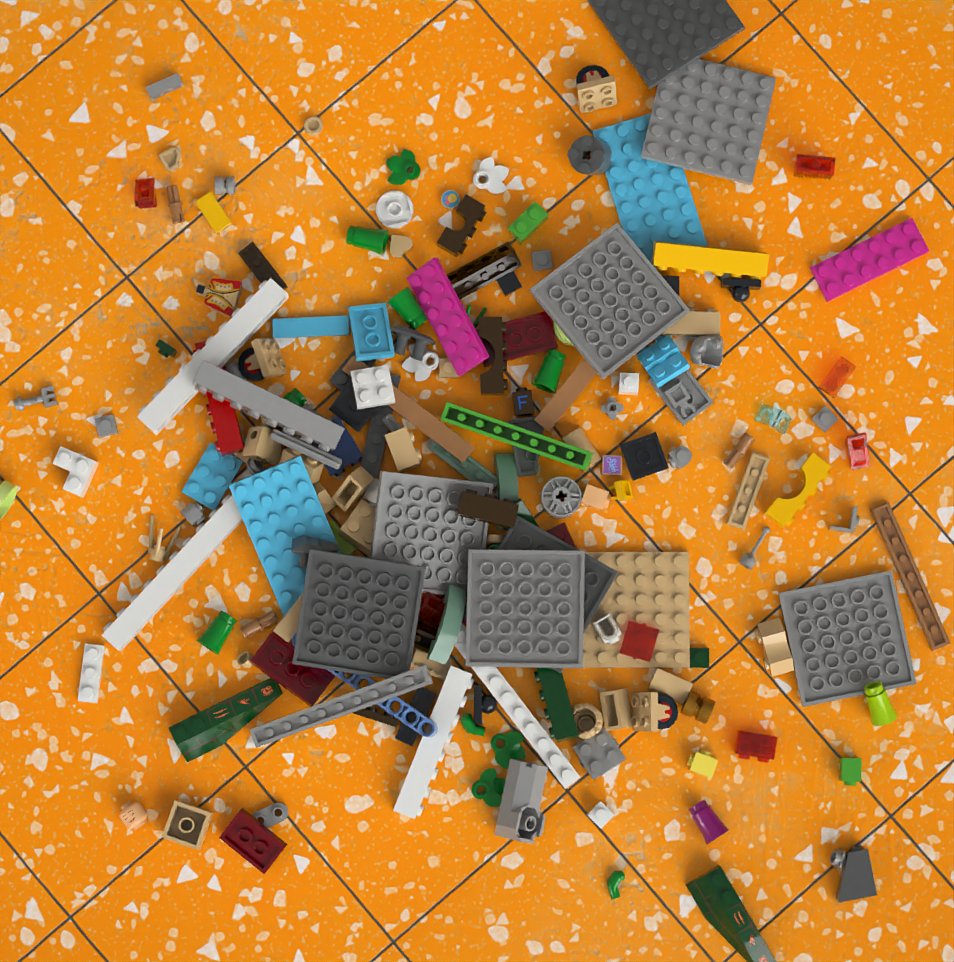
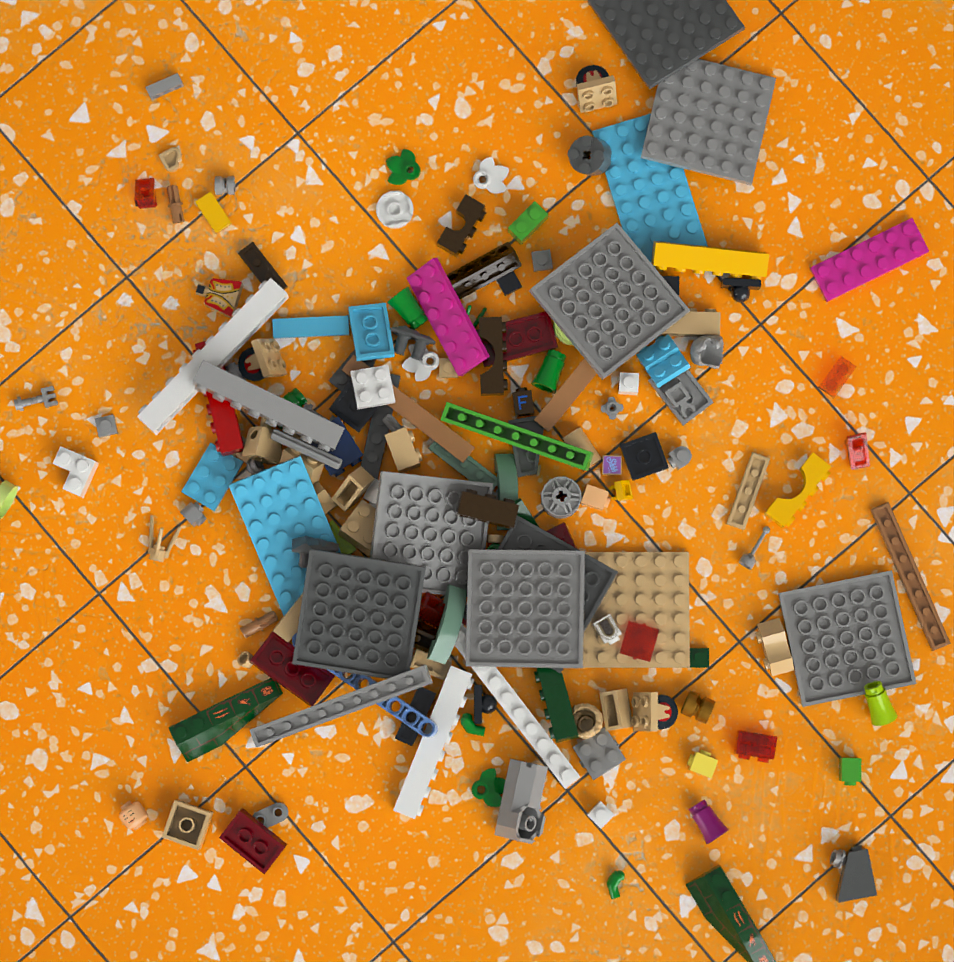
(91, 673): white plate -> none
(165, 349): dark green plate -> none
(173, 575): white brick -> none
(217, 632): green plant -> none
(313, 126): tan tile -> none
(368, 238): green plant -> none
(370, 712): dark brown plate -> none
(399, 245): tan tile -> none
(450, 199): tile -> none
(510, 749): green plate -> none
(670, 685): tan brick -> none
(738, 450): medium nougat axle -> none
(772, 416): clear light blue bracket -> none
(814, 166): clear red brick -> none
(824, 419): light grey plate -> none
(853, 522): light grey bracket -> none

